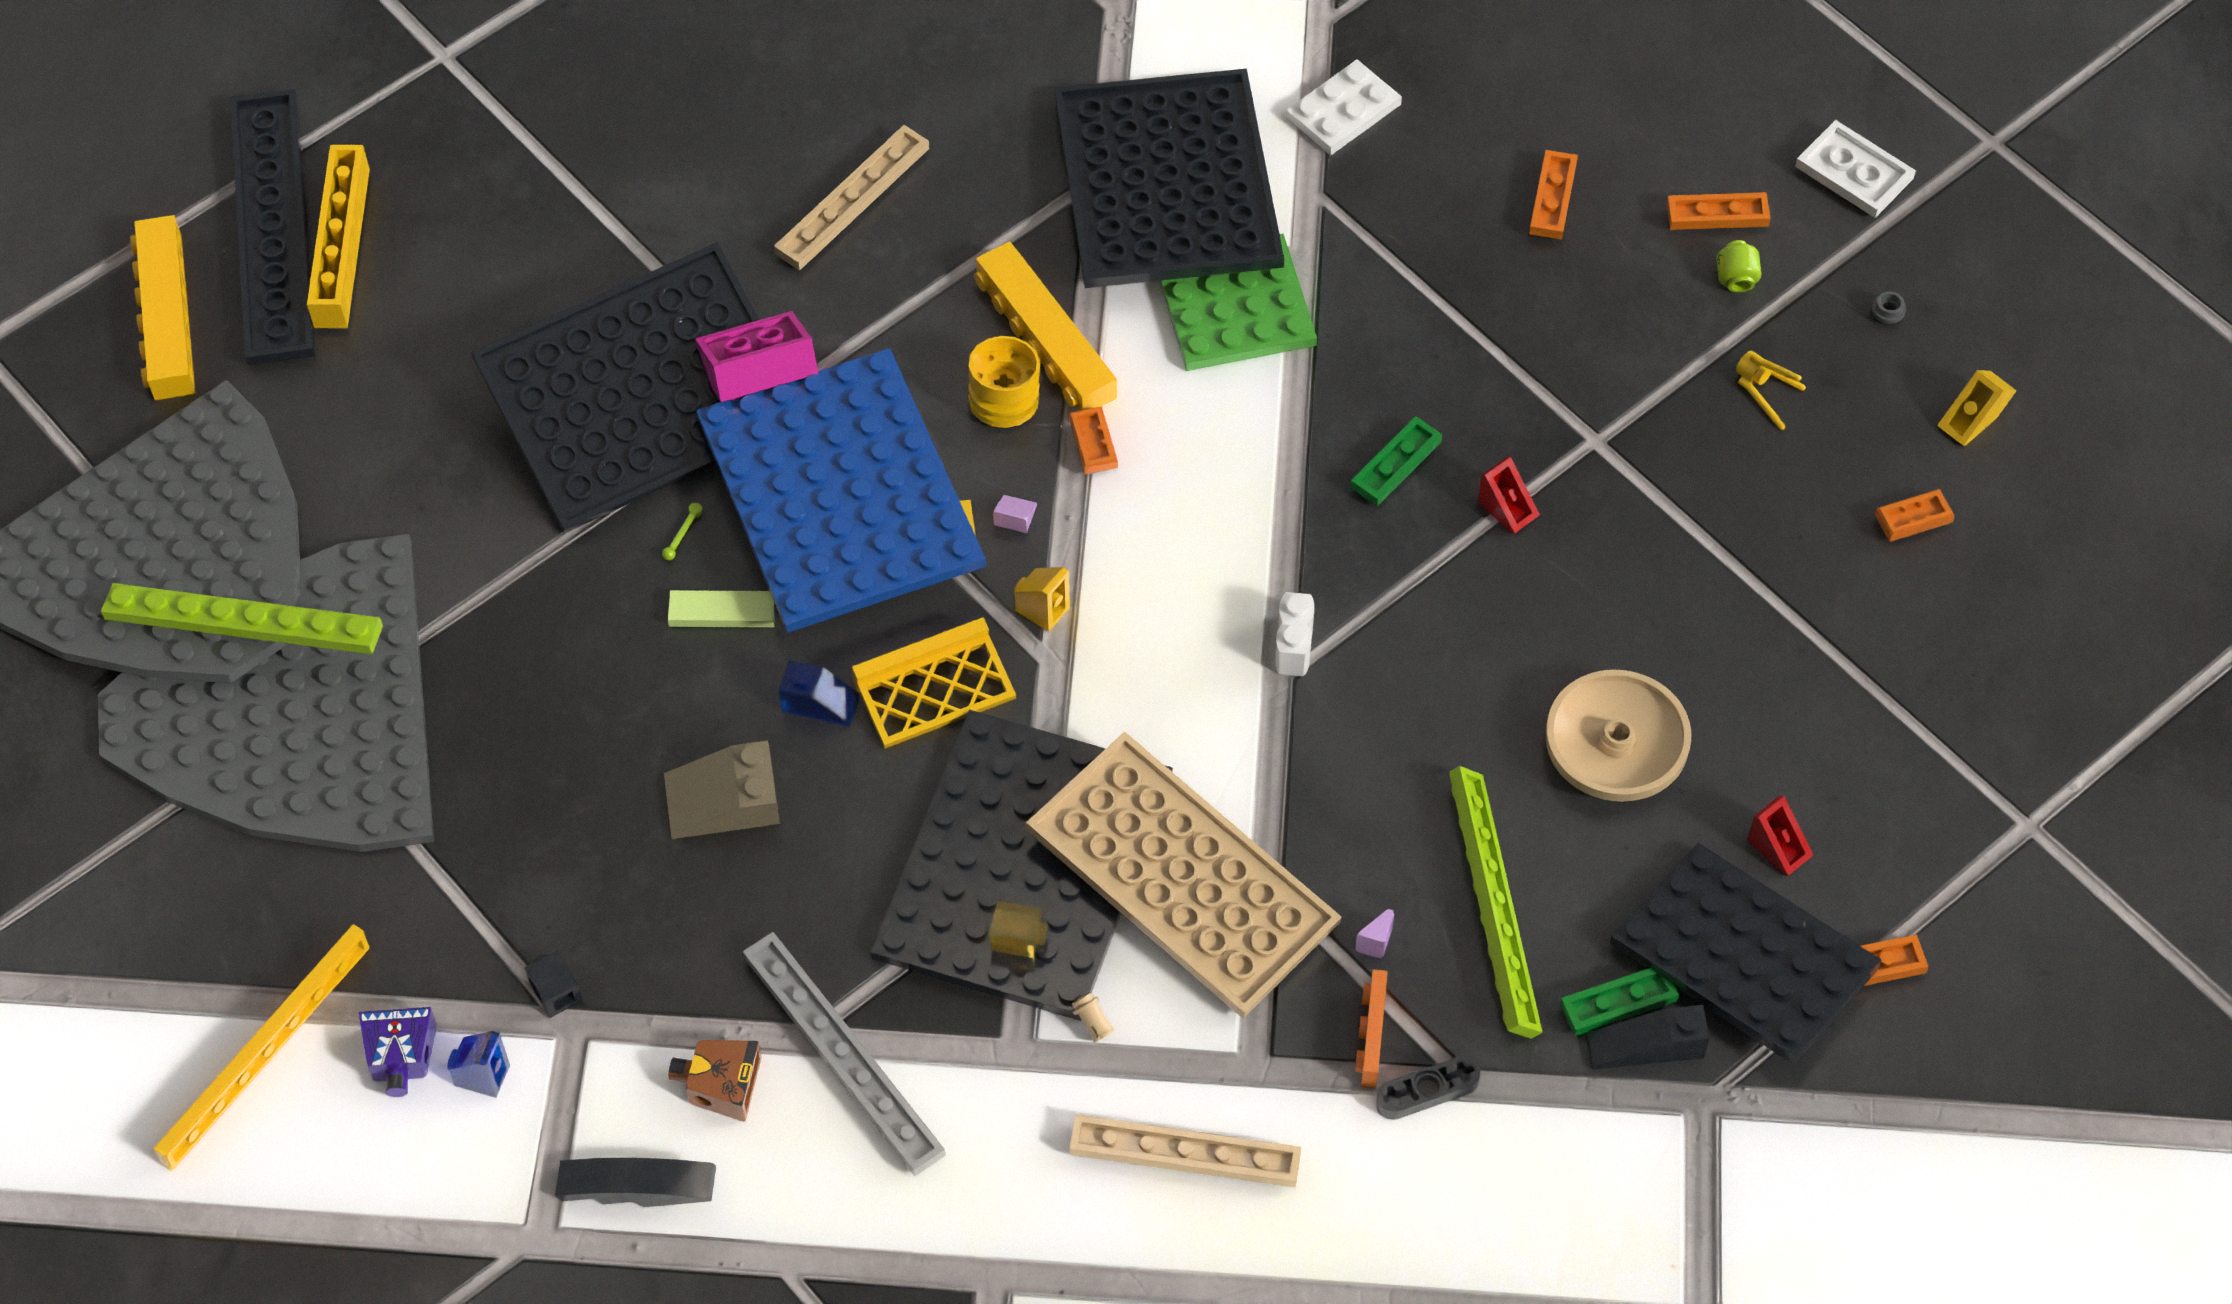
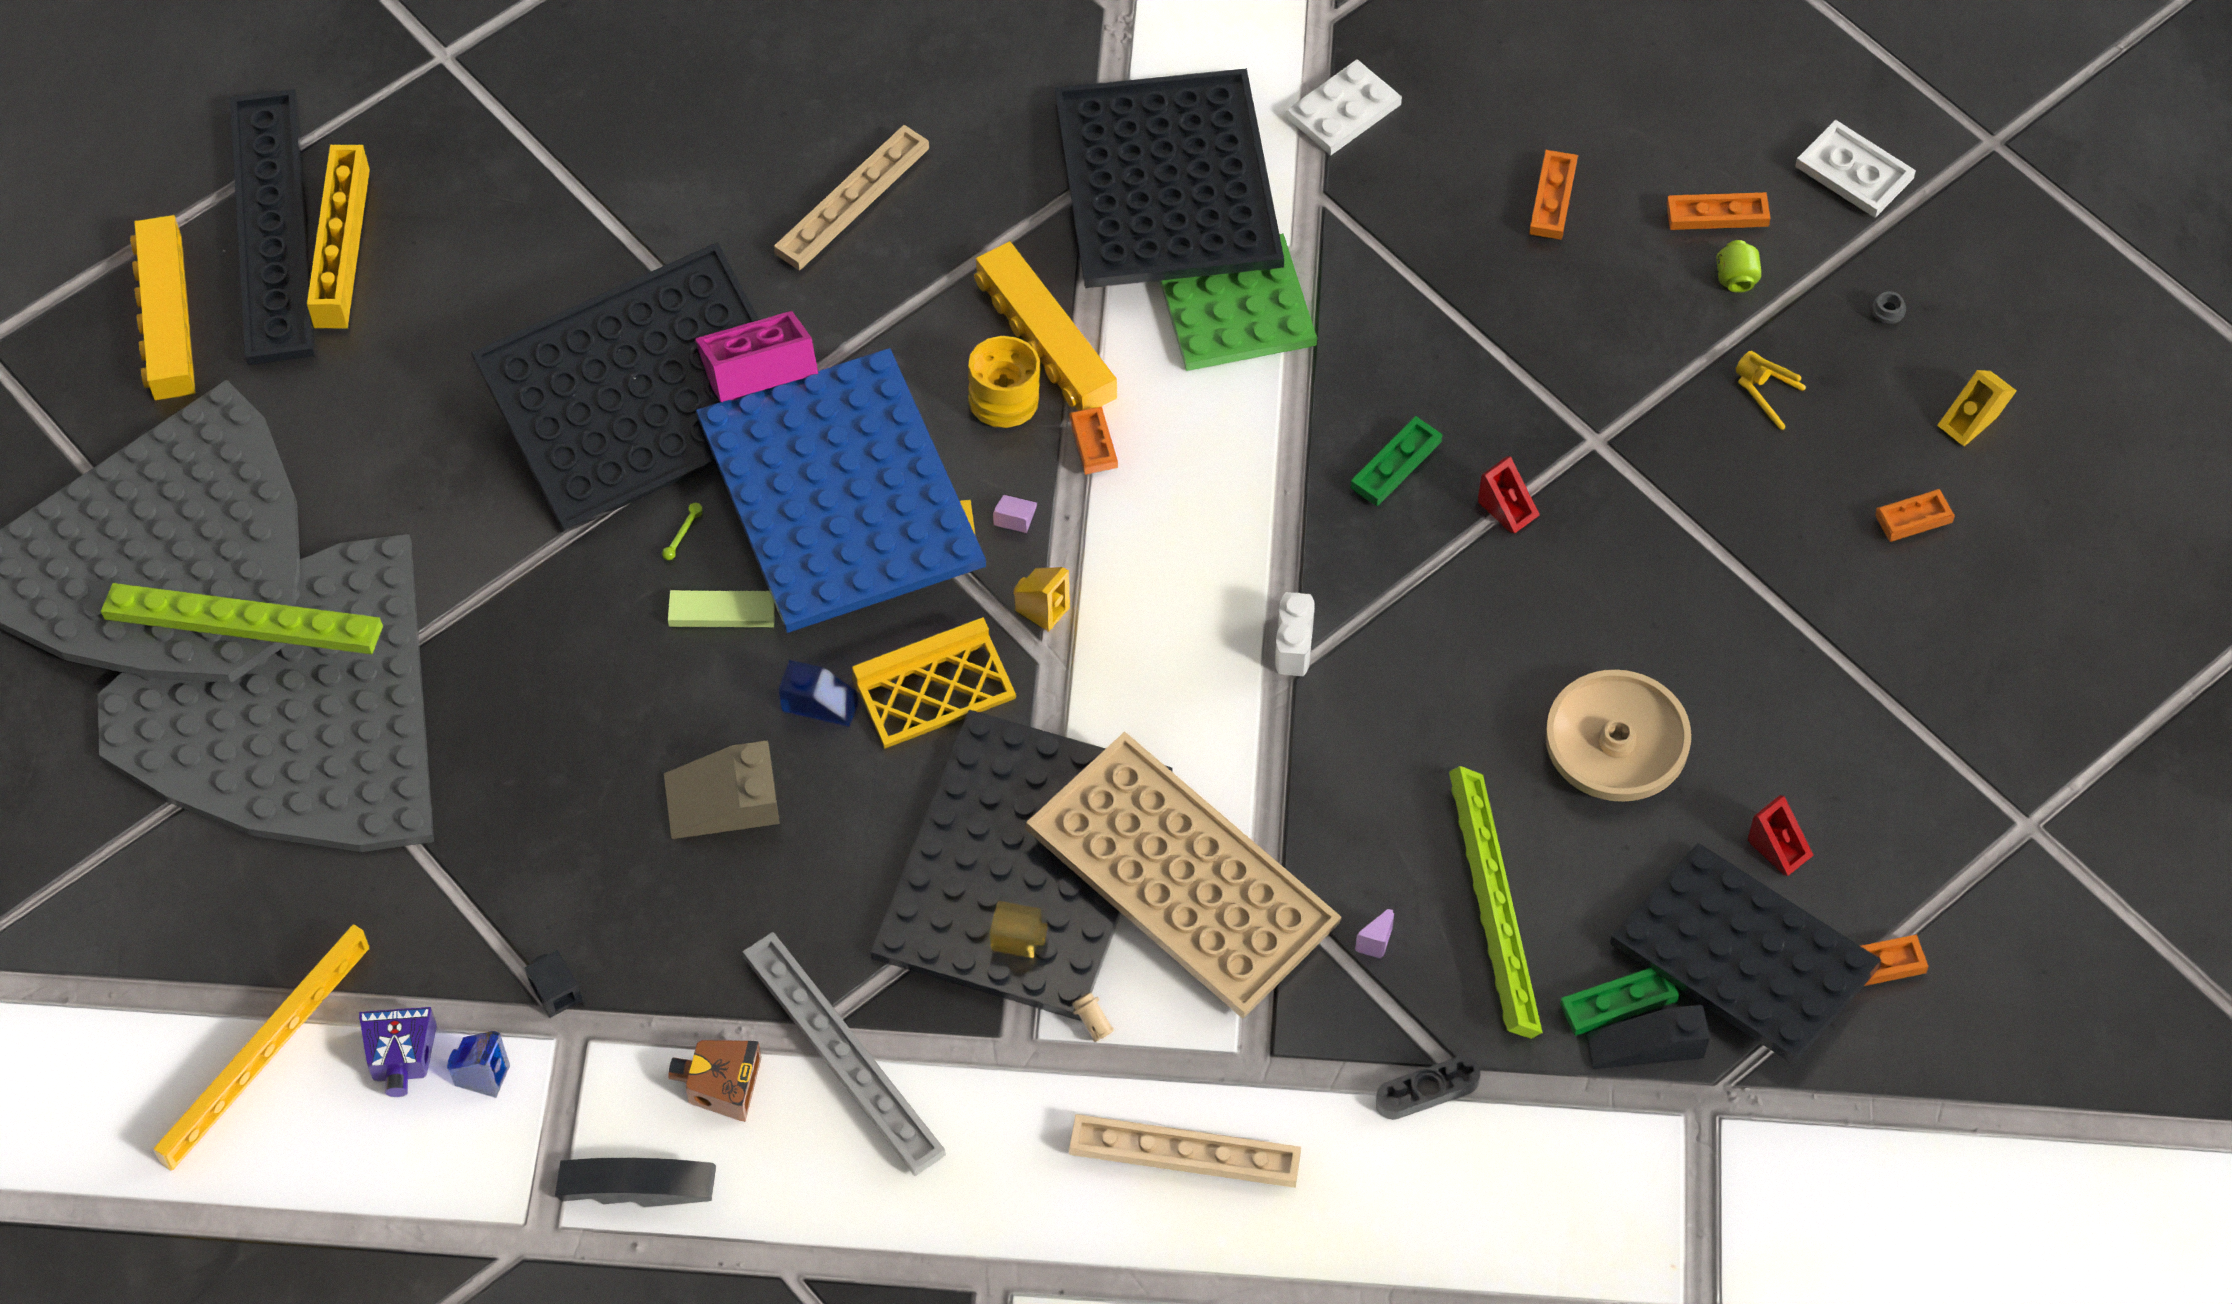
(1371, 1028): orange plate -> none

